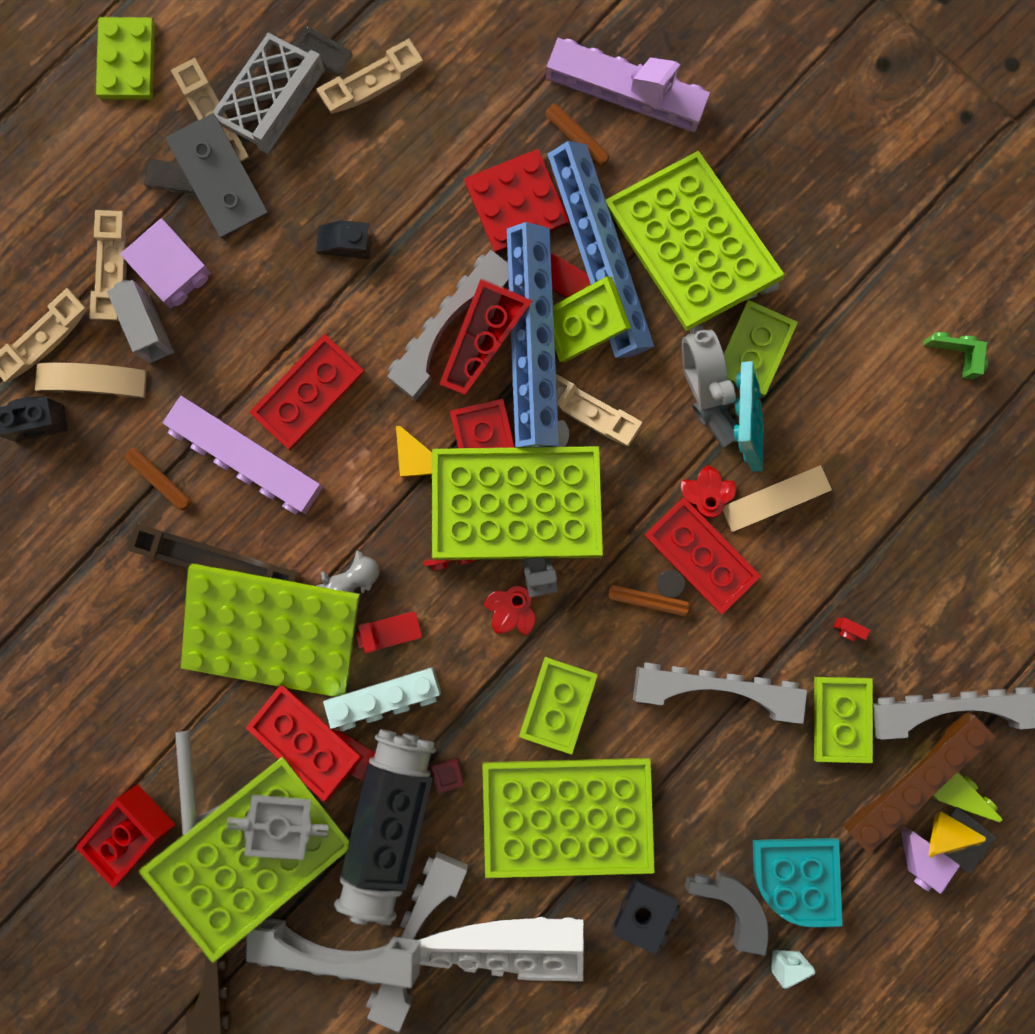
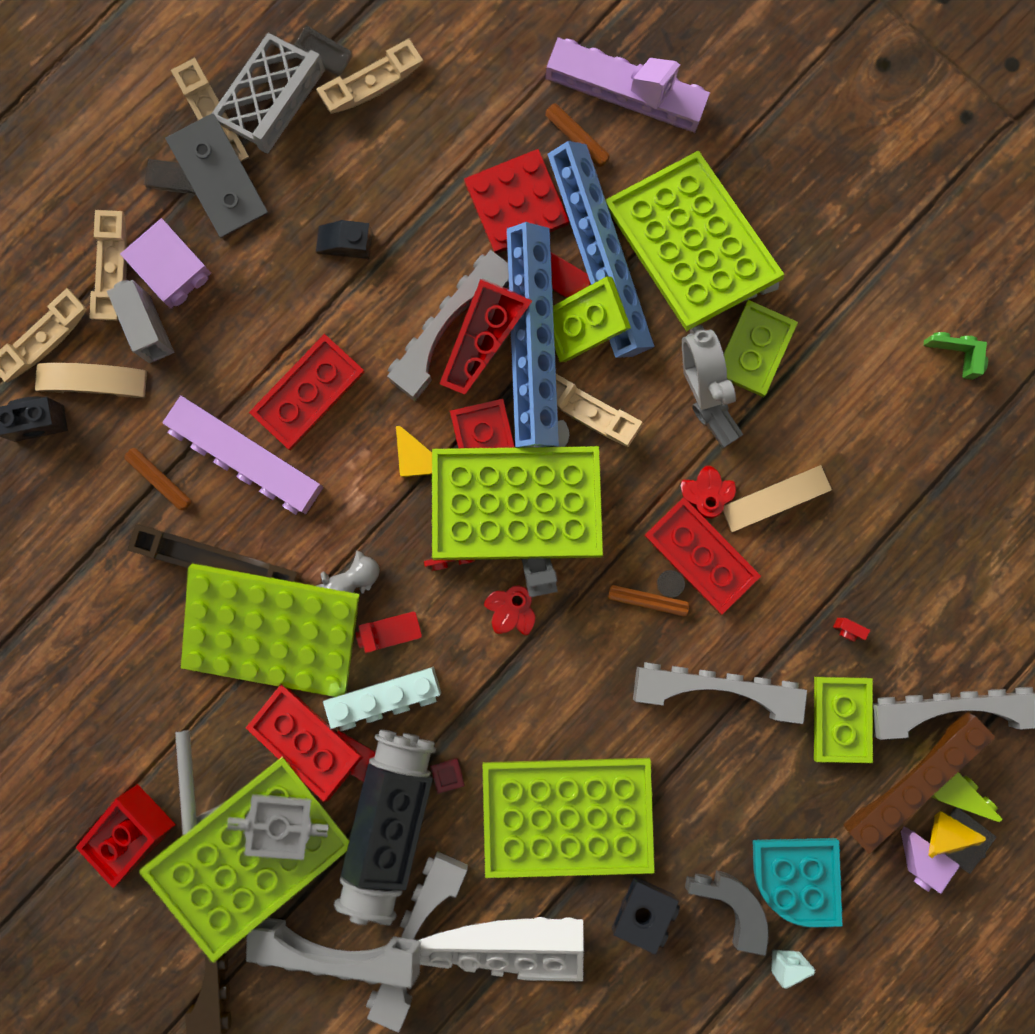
(125, 58): lime plate -> none
(558, 705): lime plate -> none
(749, 409): teal plate -> none

